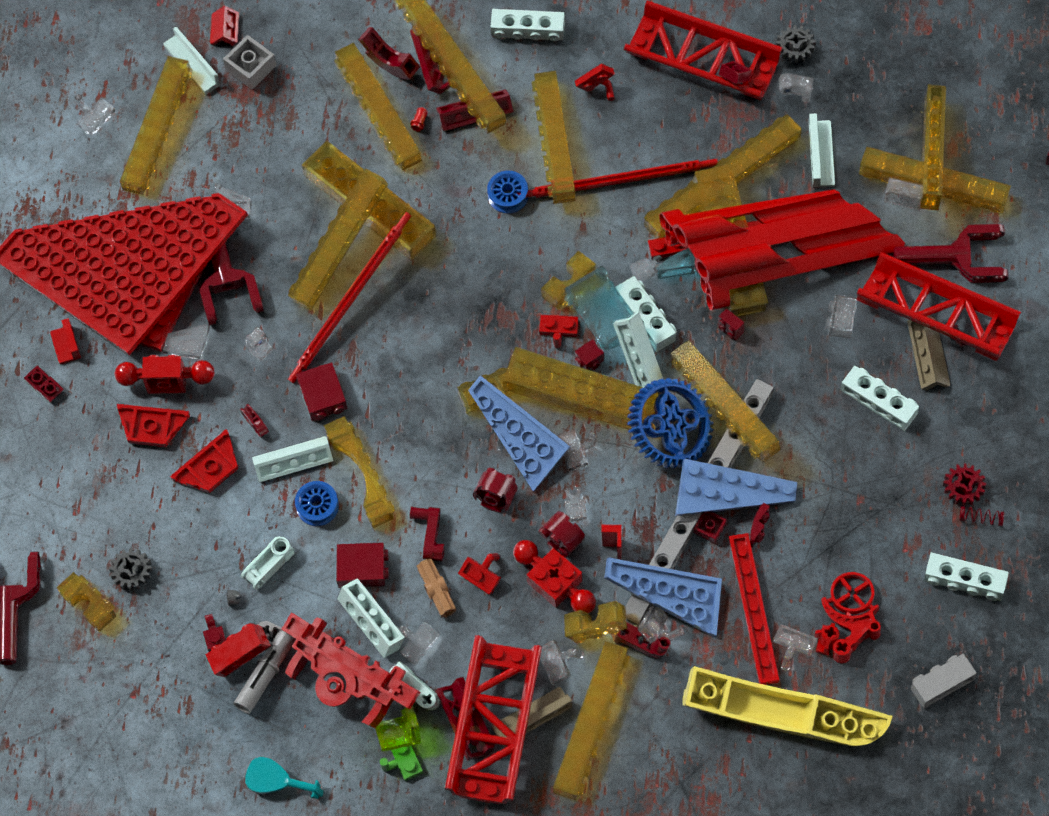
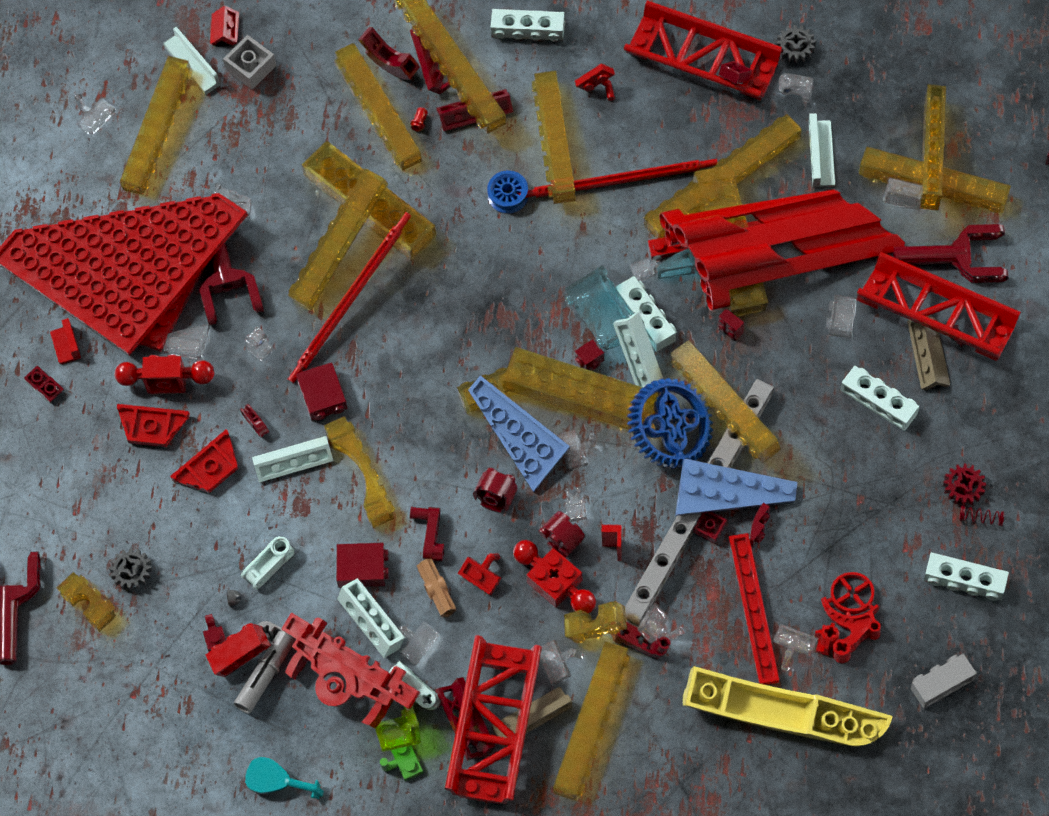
(304, 511): blue wheel -> none
(554, 289): clear yellow arch -> none
(558, 327): red plate -> none
(679, 593): medium blue wing -> none

